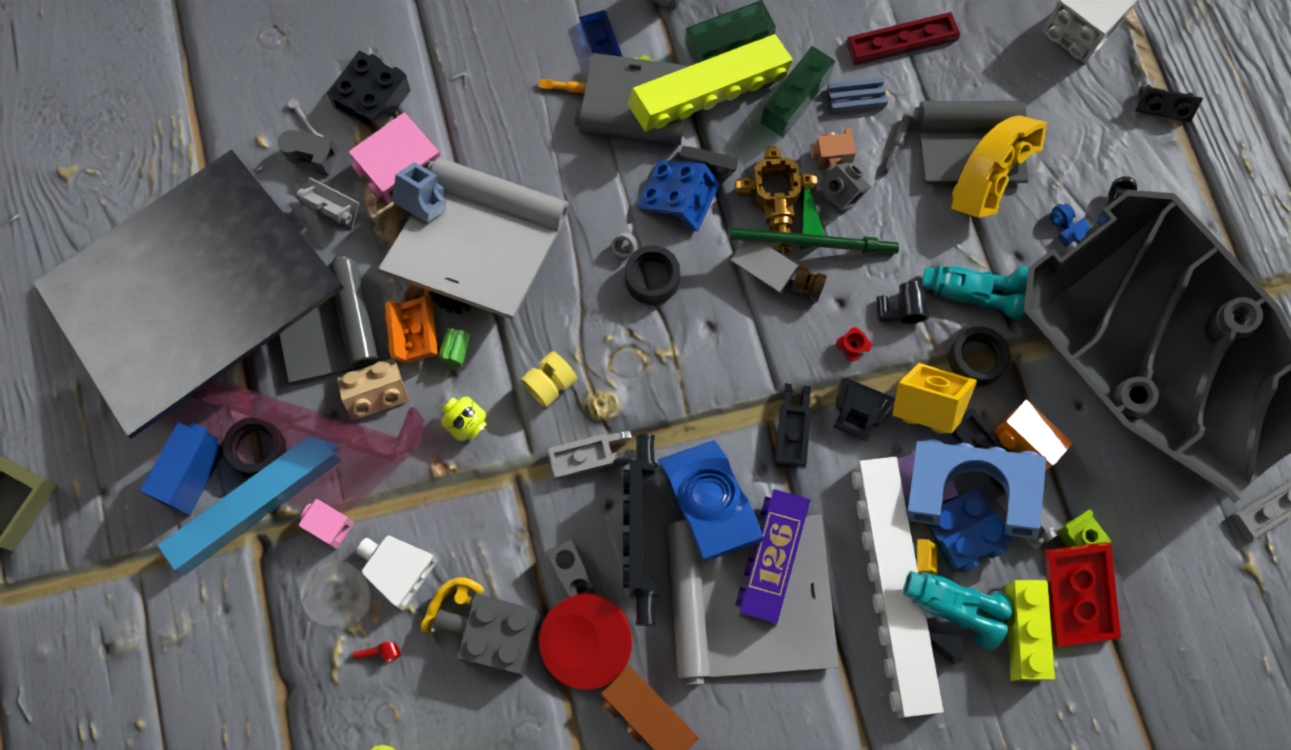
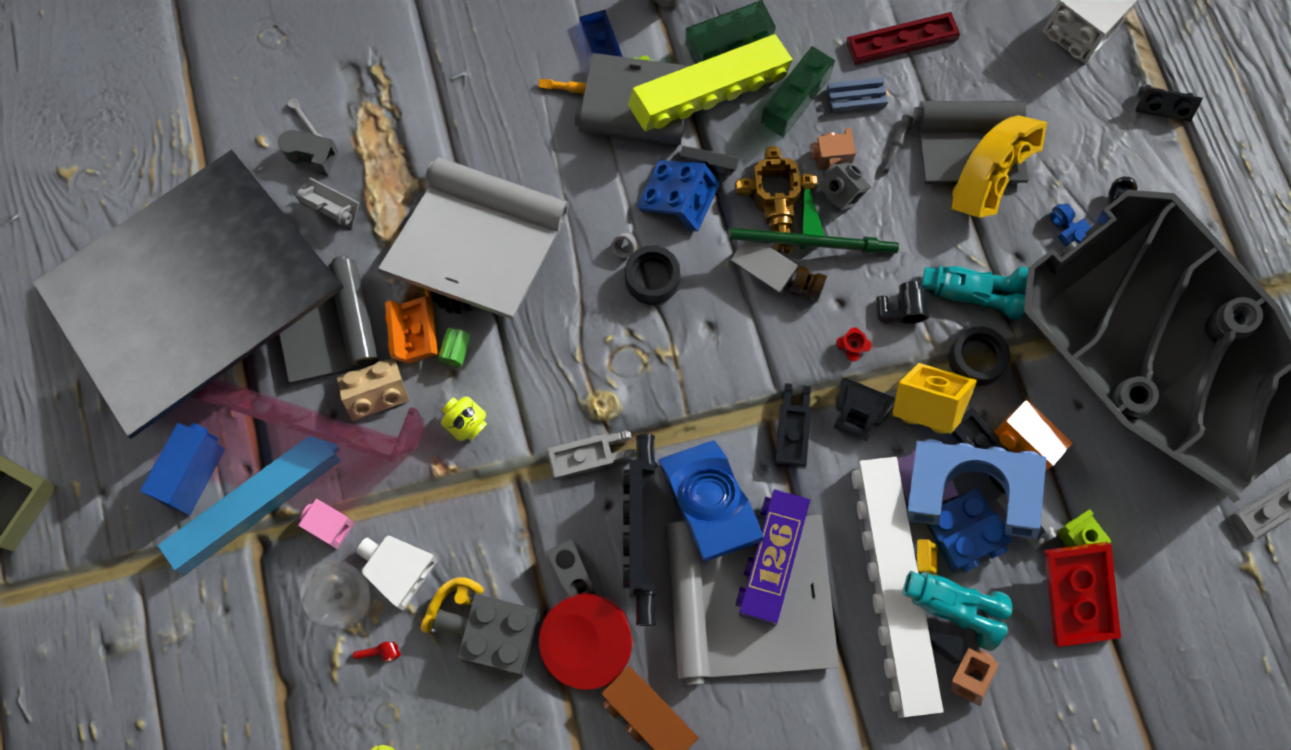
(242, 428): black tyre -> none
(369, 90): black brick -> none
(390, 152): bright pink panel -> none
(419, 192): sand blue brick -> none
(549, 379): light yellow wheel -> none
(969, 687): none -> nougat brick
(1030, 632): neon yellow brick -> none

